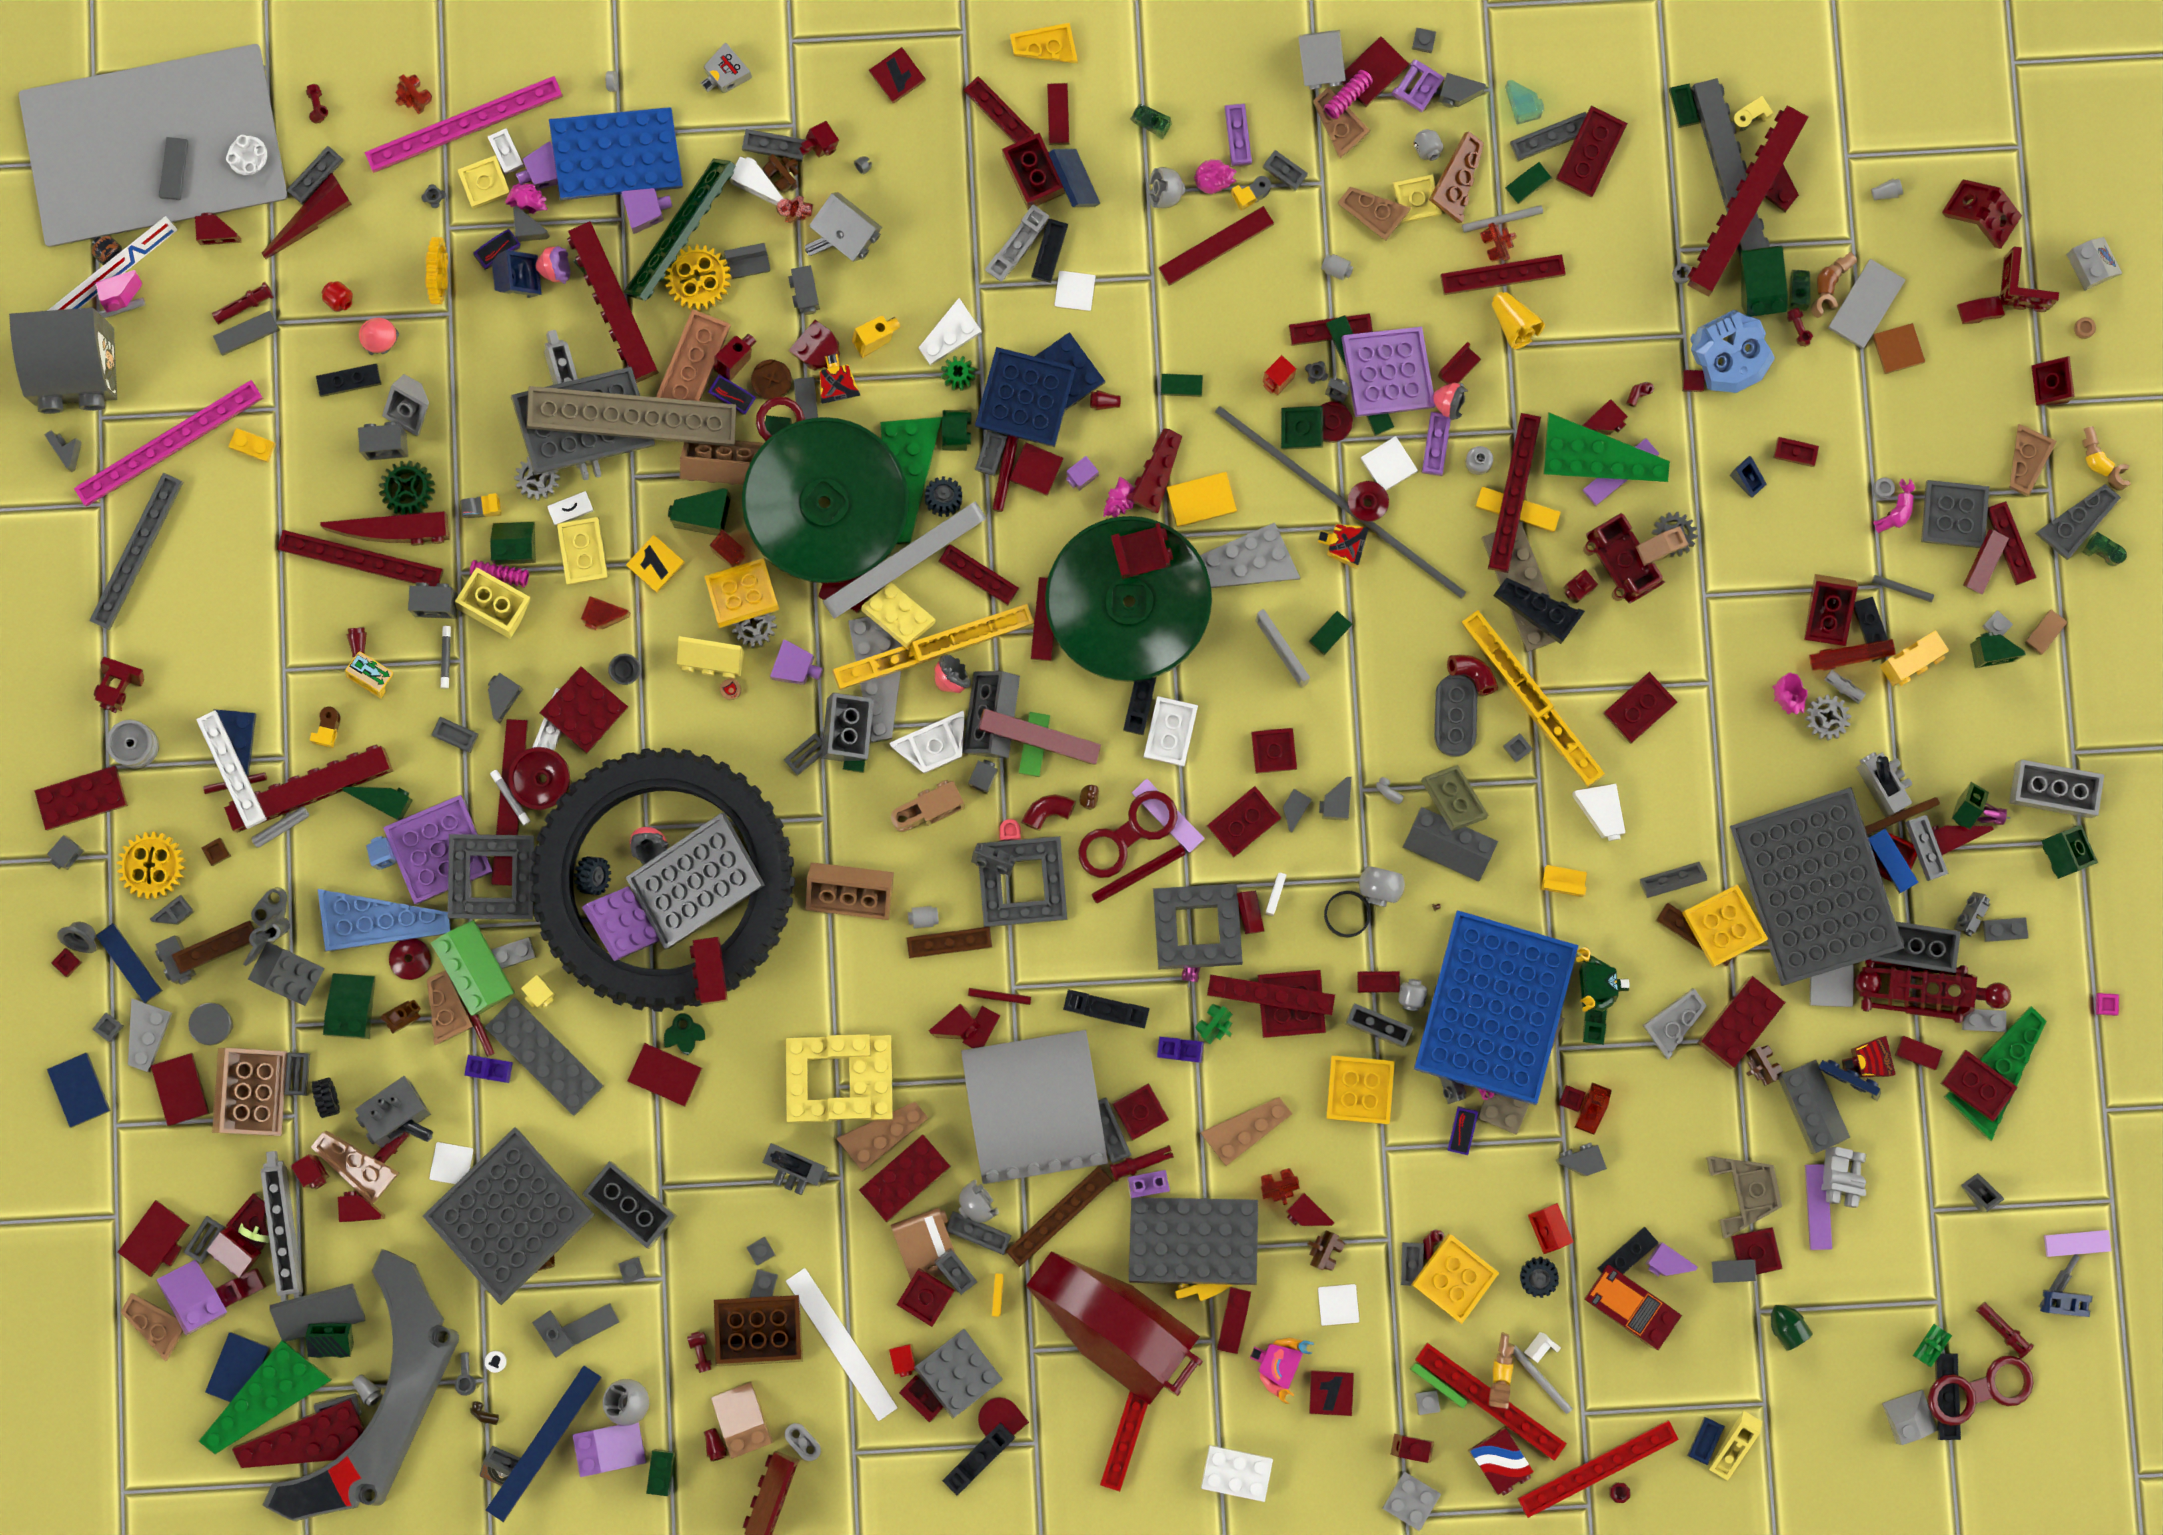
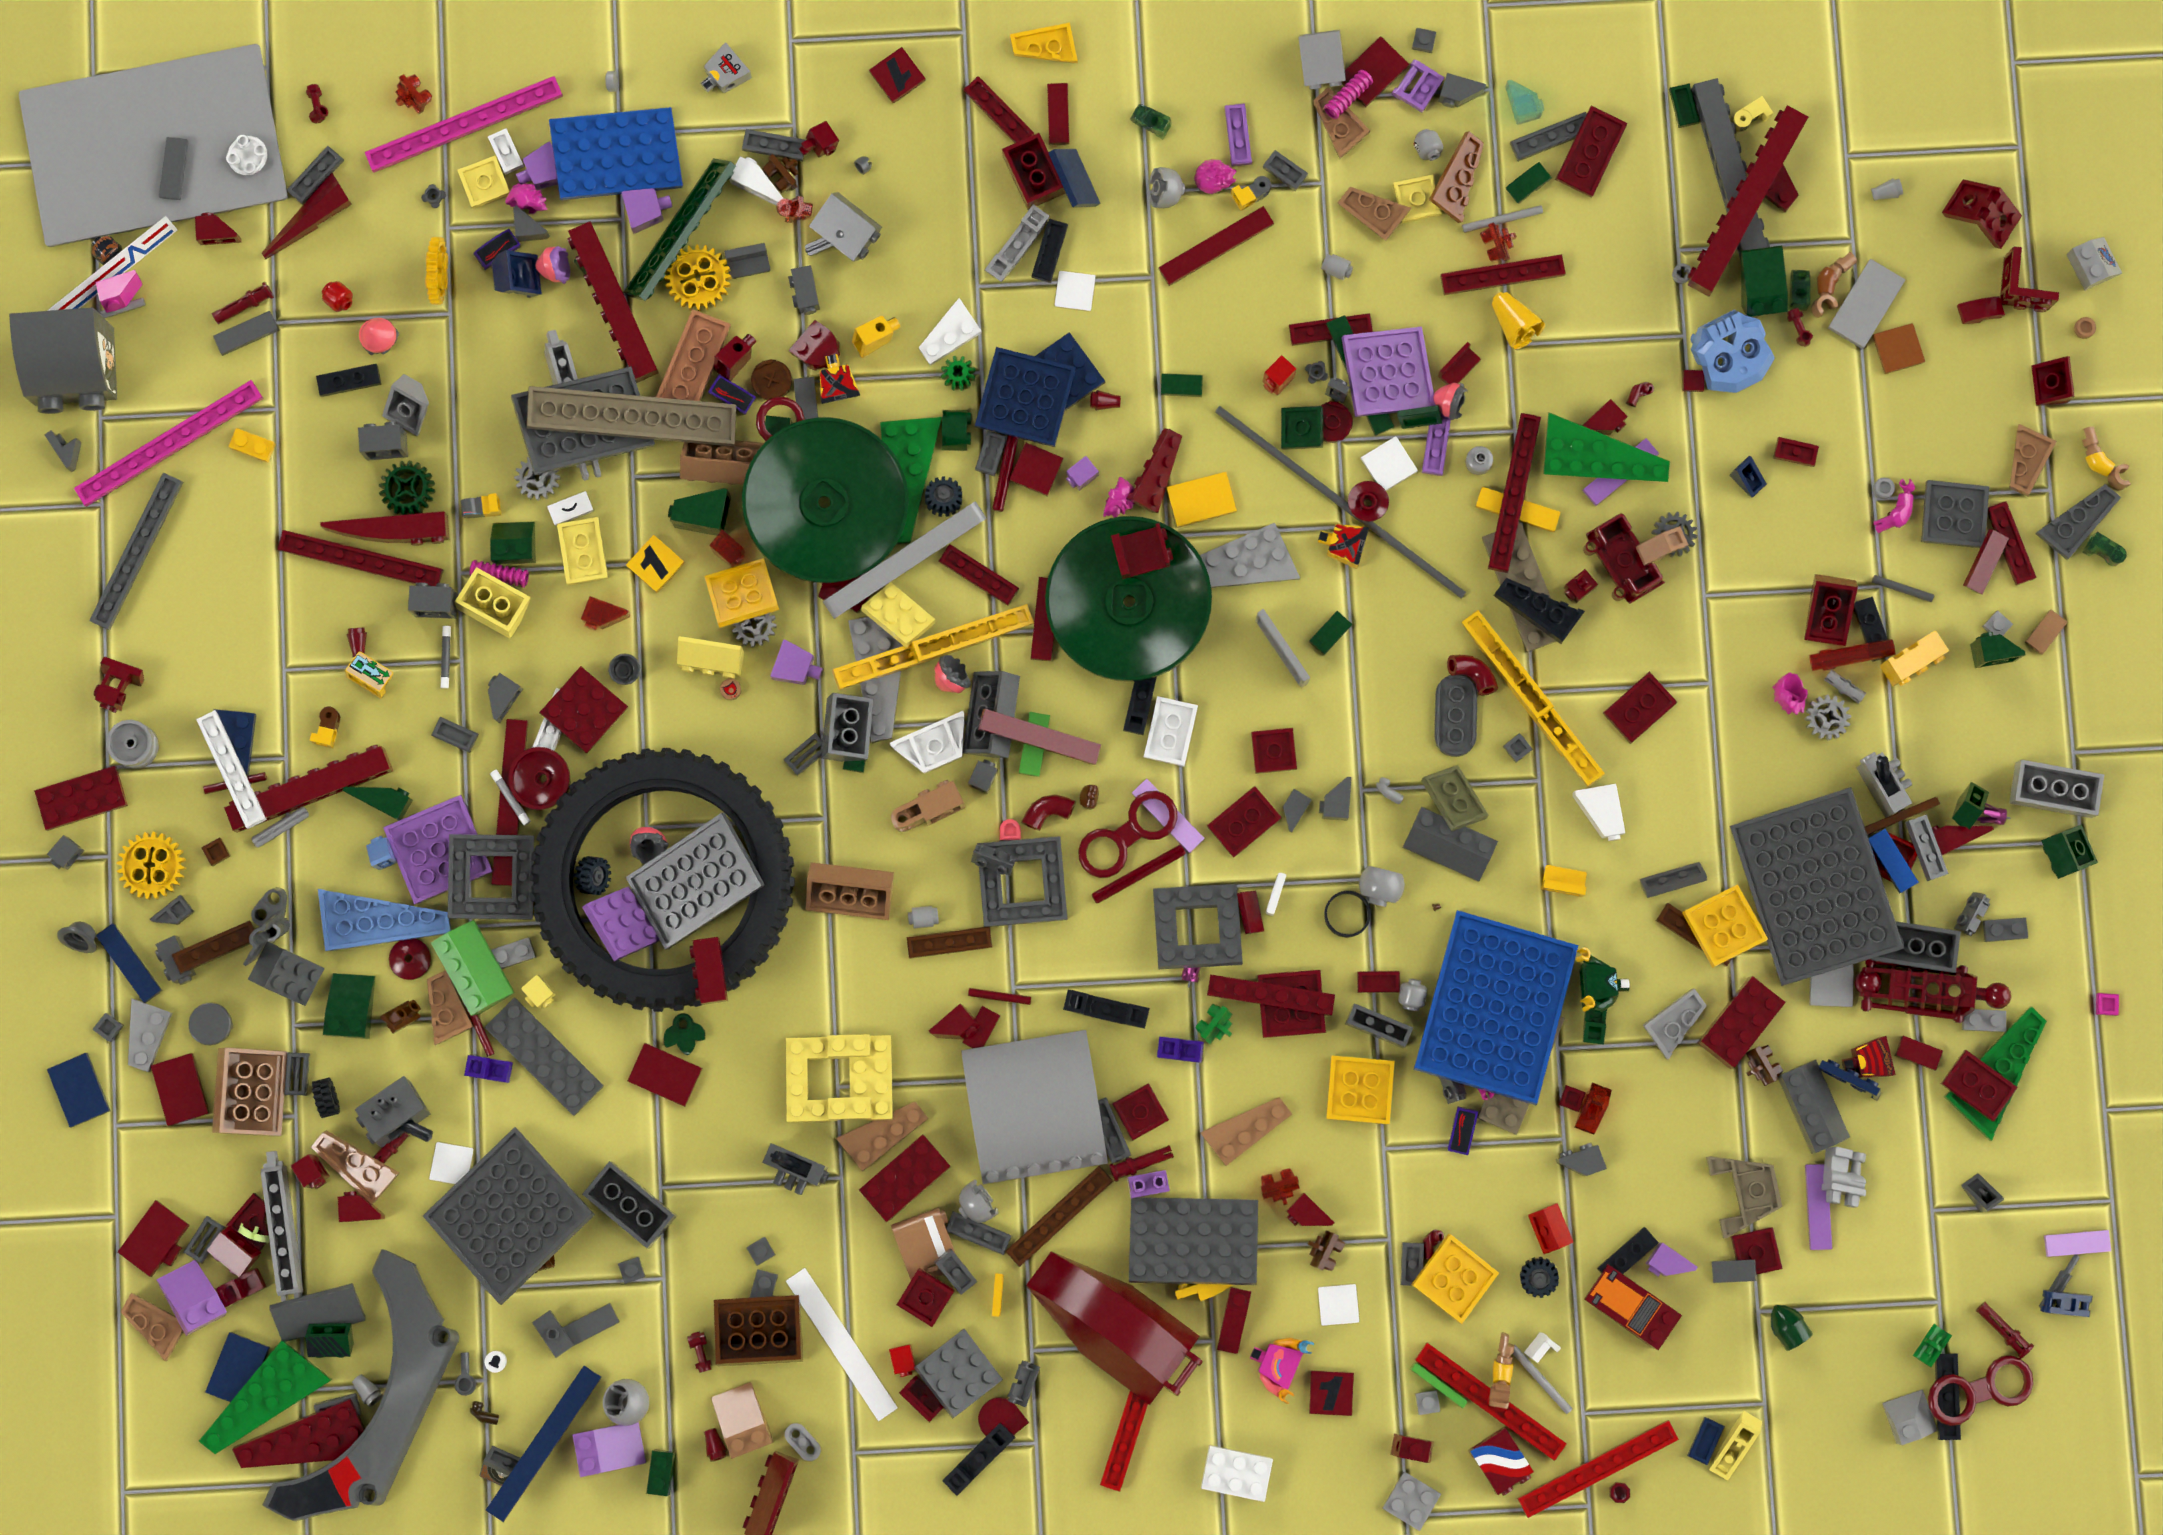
(66, 962): dark red tile -> none
(1026, 1377): none -> dark grey hinge
(1419, 417): none -> dark green tile

